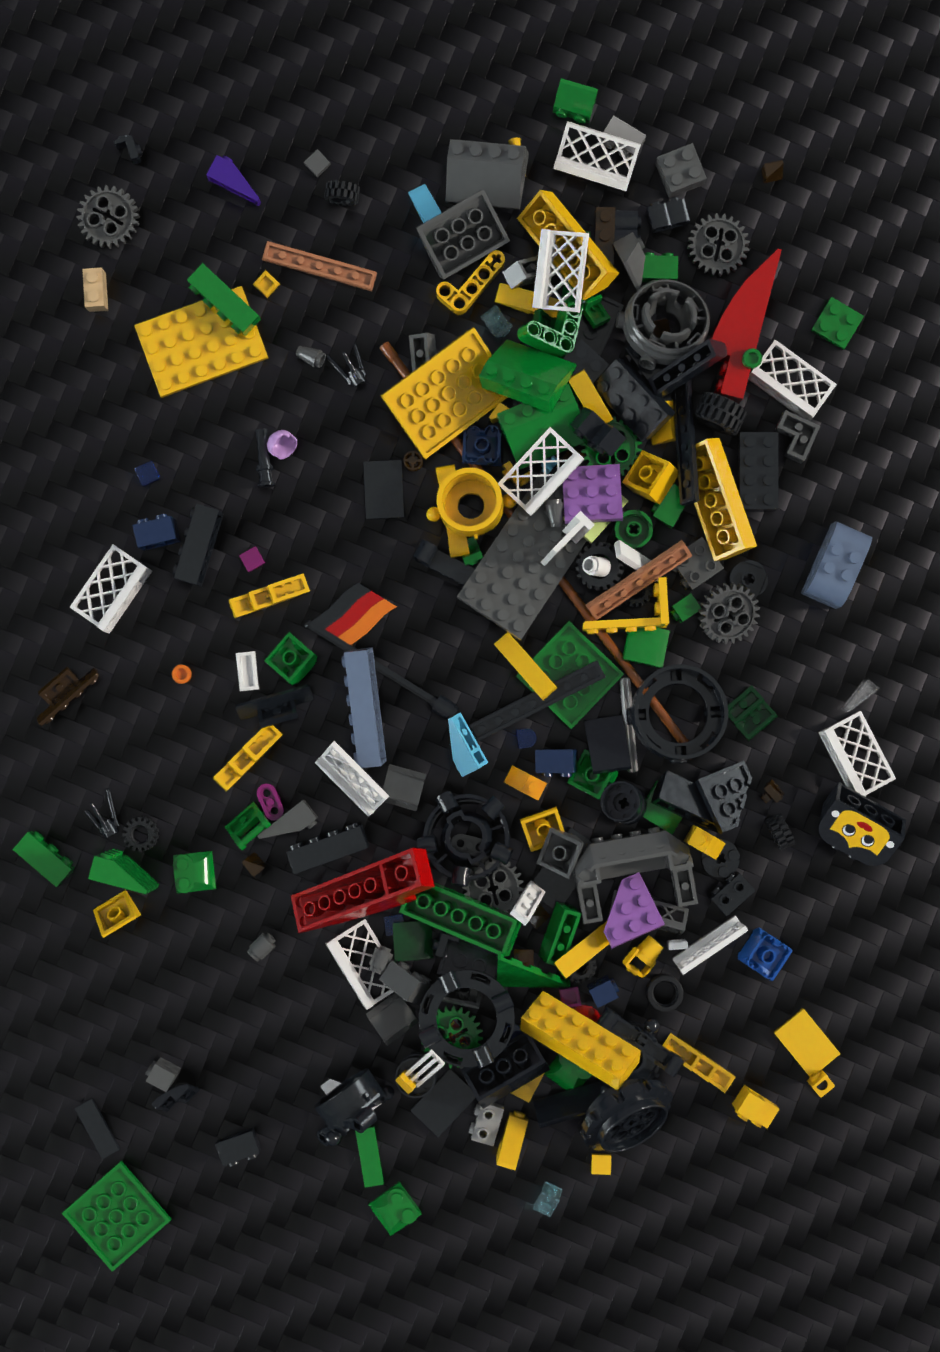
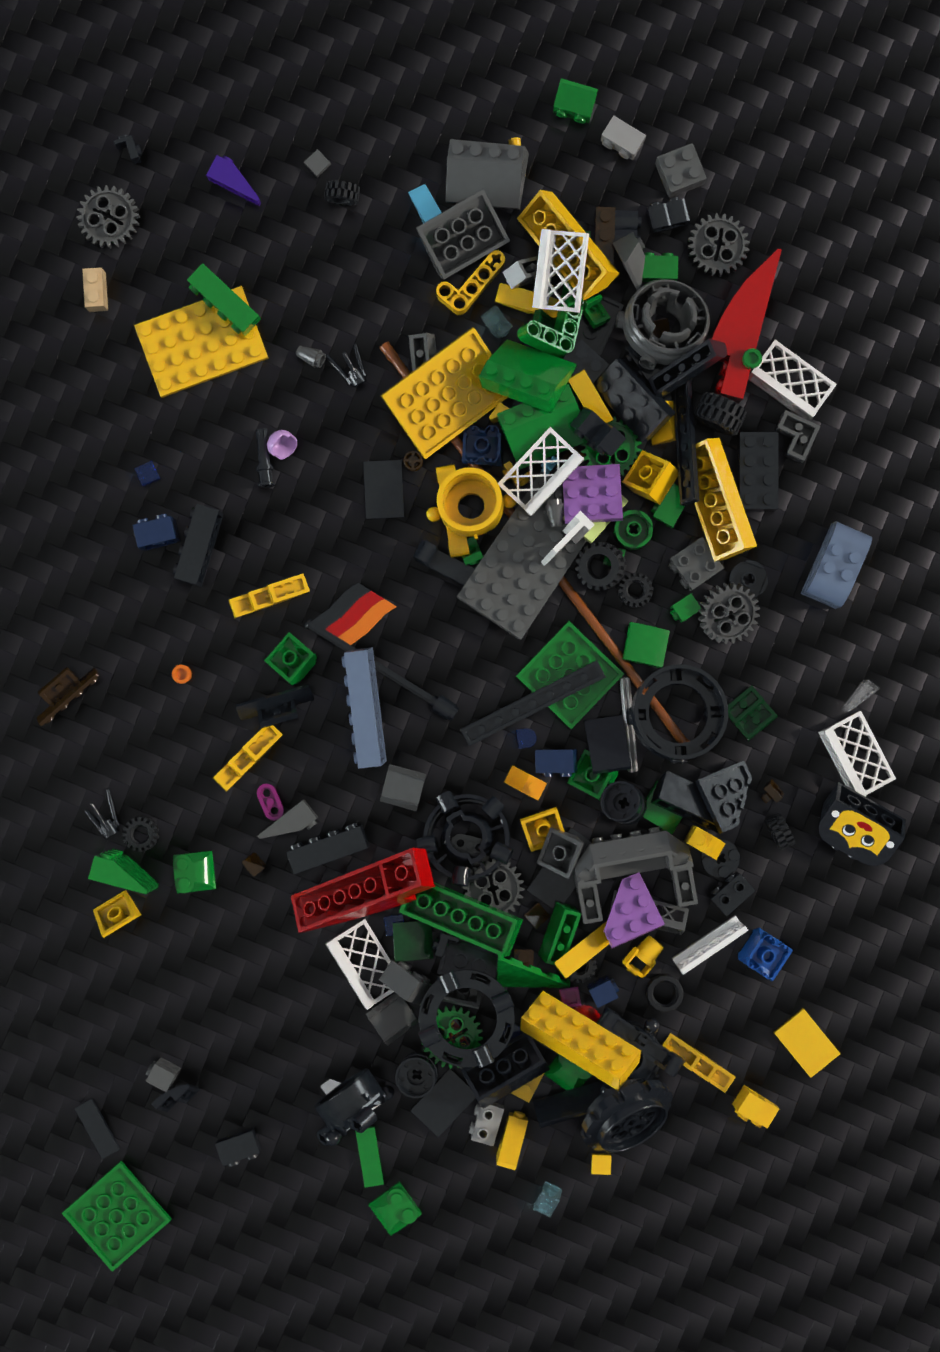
(44, 858): green brick -> none
(121, 600): white fence -> none
(244, 822): green plate -> none
(247, 671): white tile -> none
(252, 559): magenta tile -> none
(261, 946): dark grey brick -> none
(266, 284): yellow tile -> none
(319, 266): nougat tile -> none
(351, 779): white fence -> none
(380, 959): dark grey brick -> none
(405, 1082): yellow tile -> none
(415, 1077): white tile -> none
(465, 749): medium azure slope -> none
(525, 666): yellow tile -> none
(527, 902): white tile -> none
(592, 172): white fence -> none
(596, 566): white brick -> none
(630, 556): white tile -> none
(631, 625): yellow bracket -> none
(639, 580): nougat tile -> none
(677, 944): white tile -> none
(772, 171): dark brown slope -> none
(818, 1077): yellow bracket -> none
(837, 323): green plate -> none

